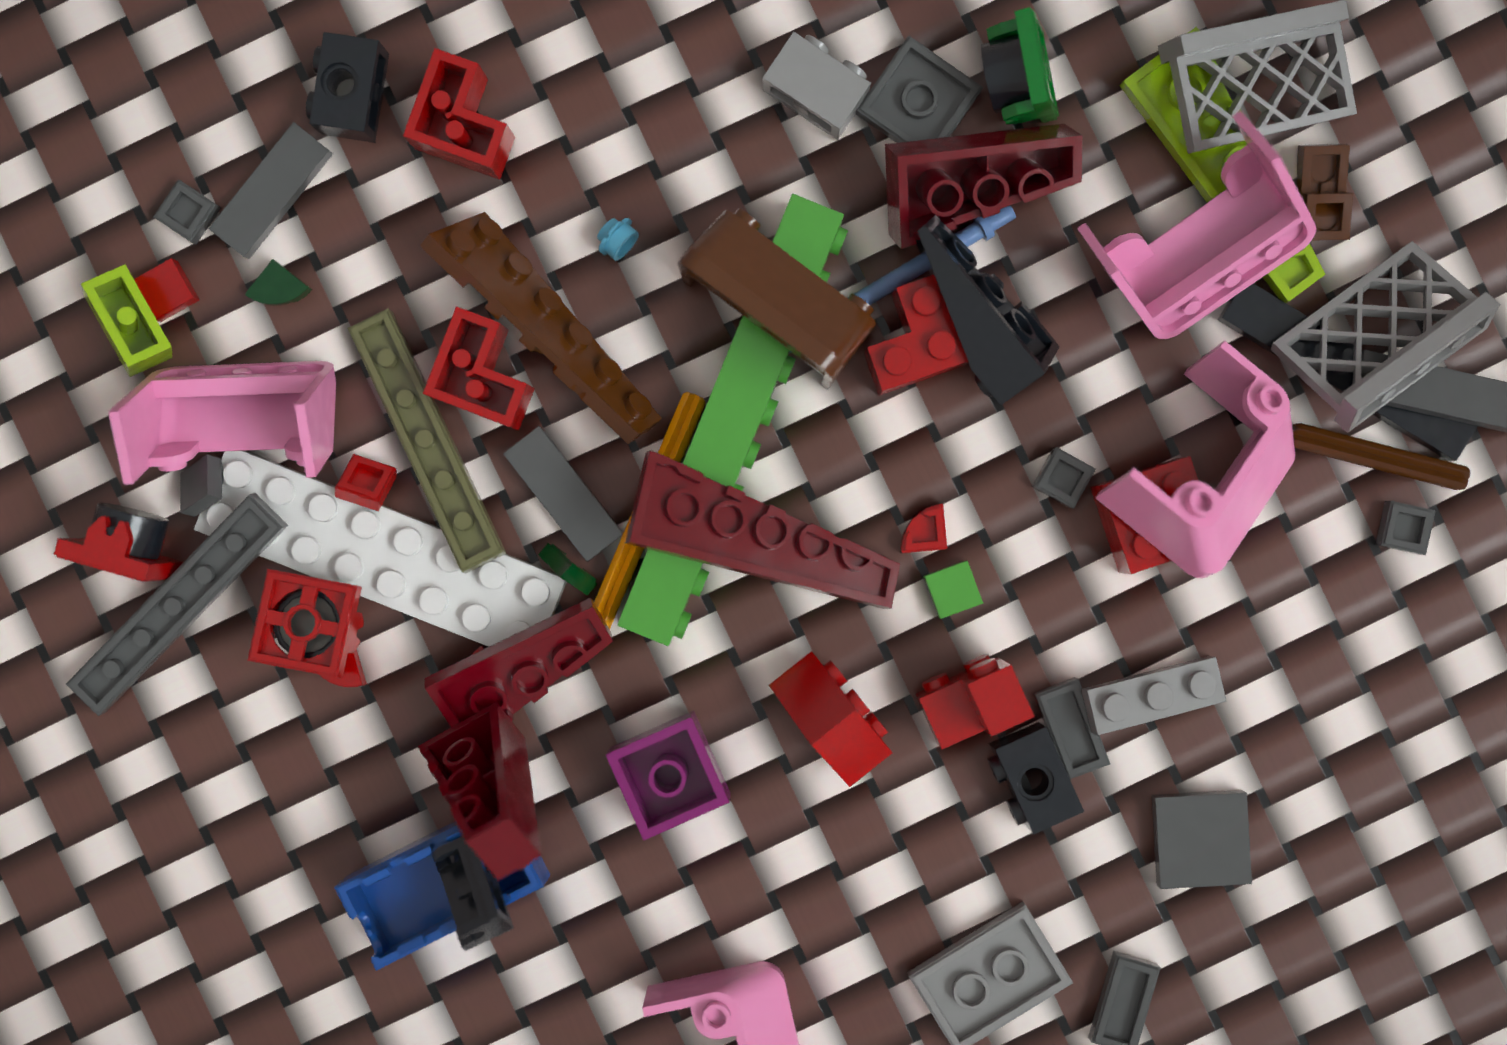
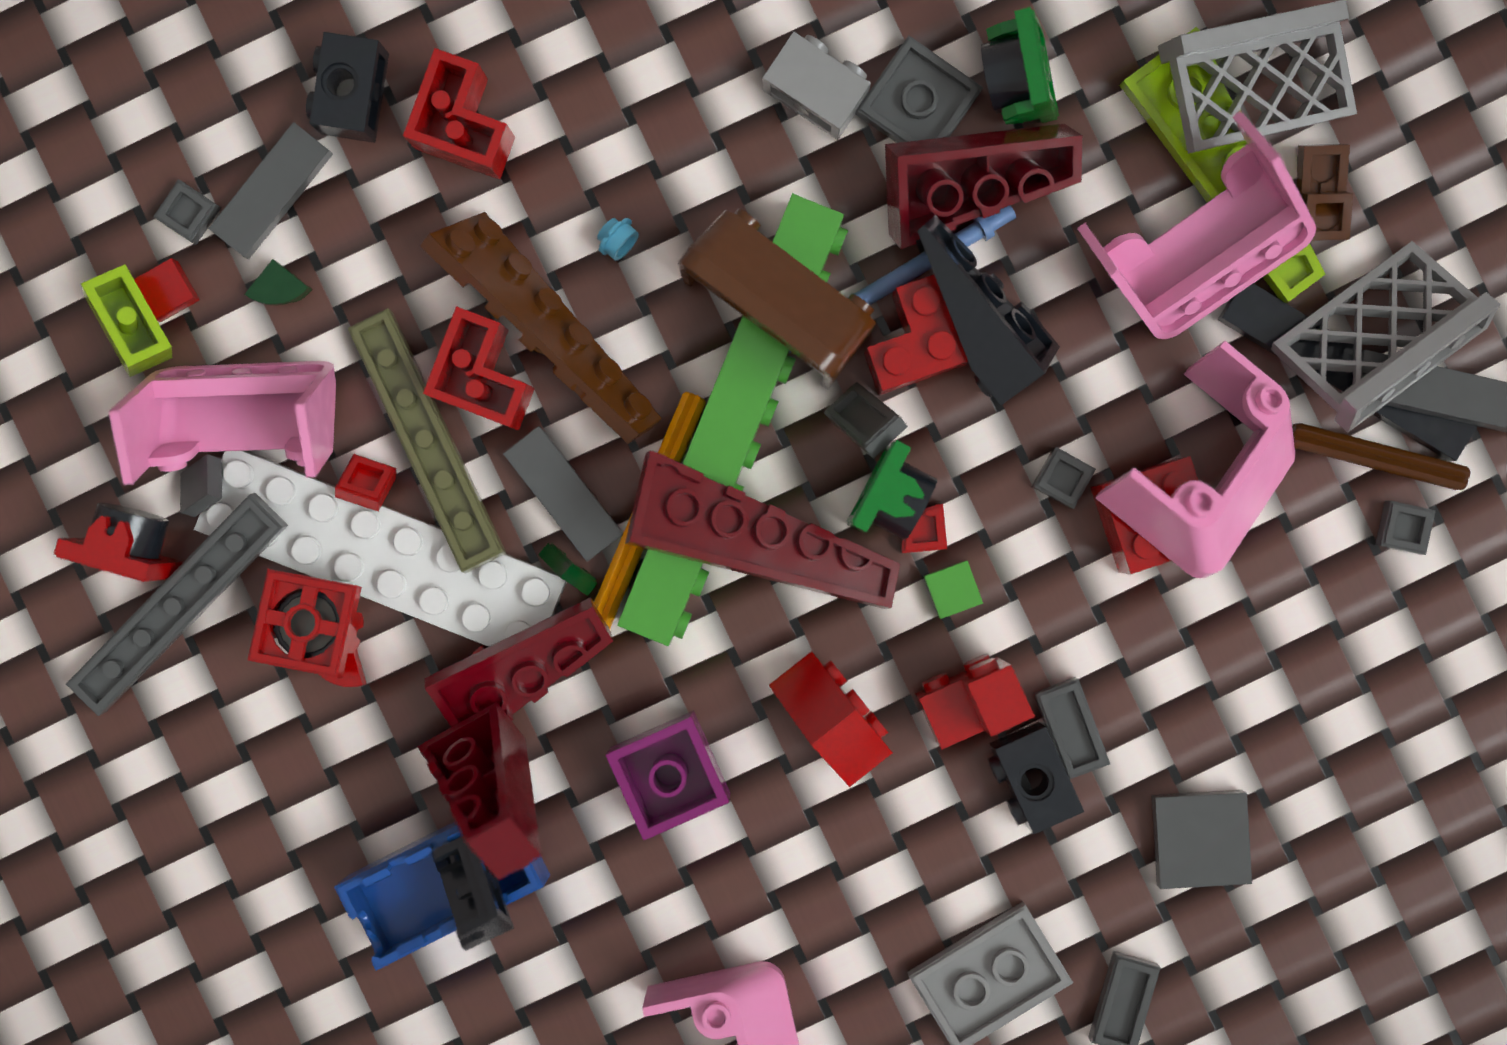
(865, 419): none -> dark grey tile
(893, 494): none -> green piece
(1153, 695): light grey plate -> none

